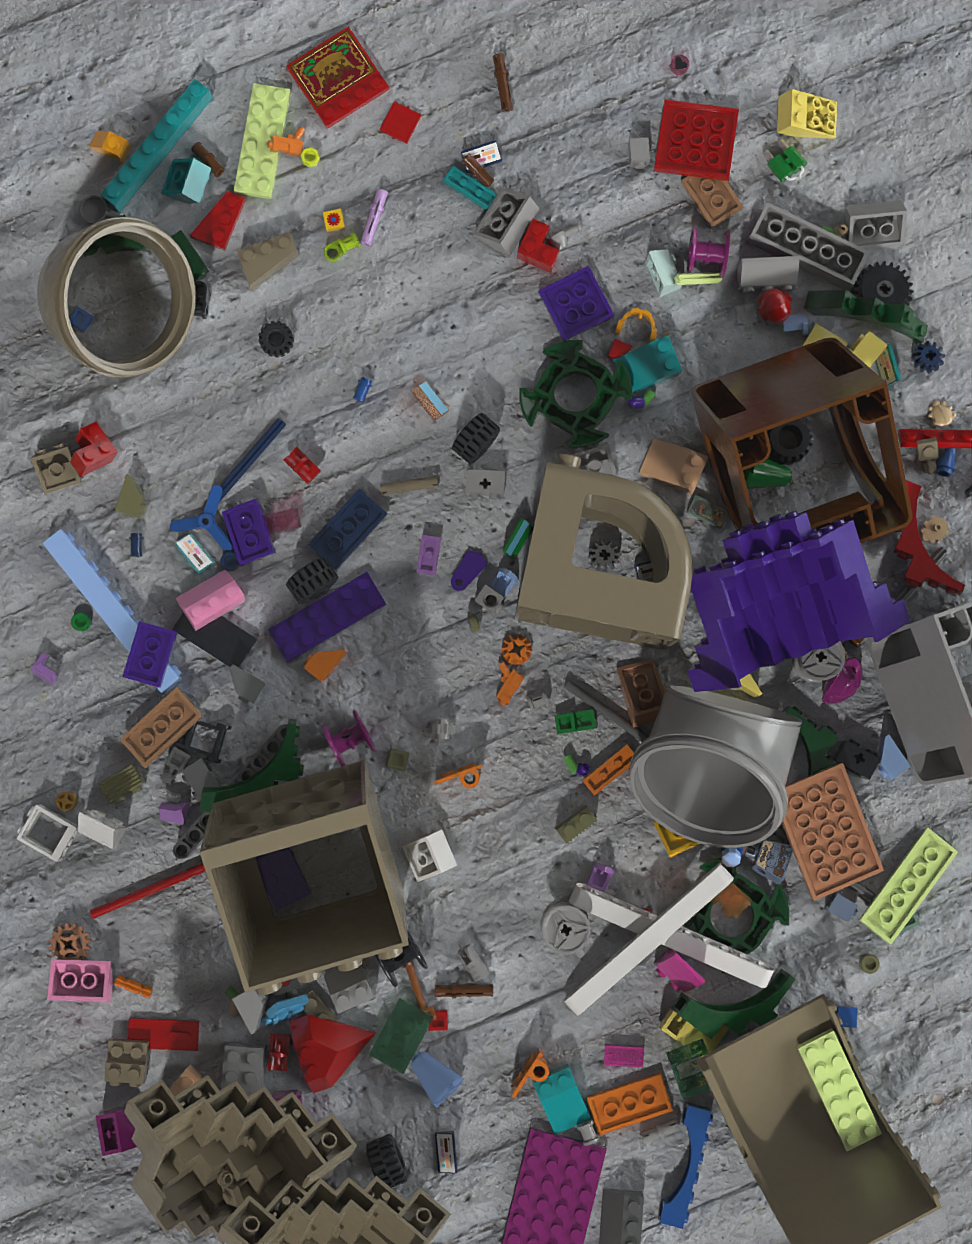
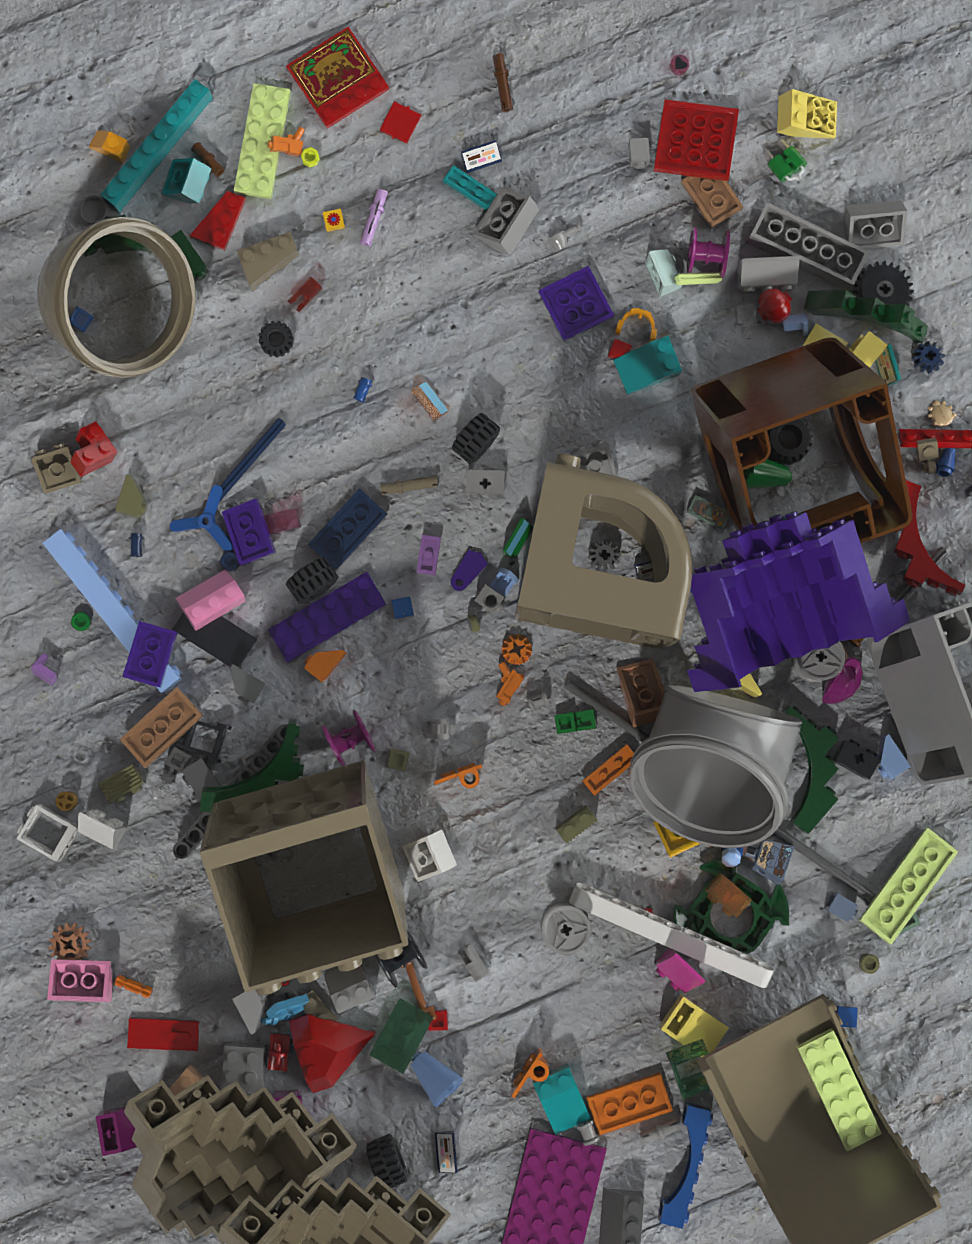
(126, 1062): dark tan plate -> none
(148, 890): red piece -> none
(174, 813): medium lavender tile -> none
(194, 553): slope -> none
(202, 300): black piece -> none
(231, 993): arm -> none
(231, 1191): dark tan plate -> none
(282, 878): plate -> none
(302, 465): red hips -> none
(308, 291): none -> clear red hinge
(341, 246): lime connector -> none
(402, 607): none -> blue tile
(454, 990): reddish brown pin -> none
(477, 170): reddish brown axle -> none
(534, 250): red brick -> none
(576, 768): arm -> none
(580, 423): dark green piece -> none
(600, 876): medium lavender tile -> none
(623, 1055): dark pink tile -> none
(641, 402): arm -> none
(649, 939): white beam -> none
(673, 465): light nougat slope -> none
(759, 1008): dark green arch -> none
(829, 832): nougat plate -> none
(840, 230): tan arm -> none
(935, 529): tan piece -> none

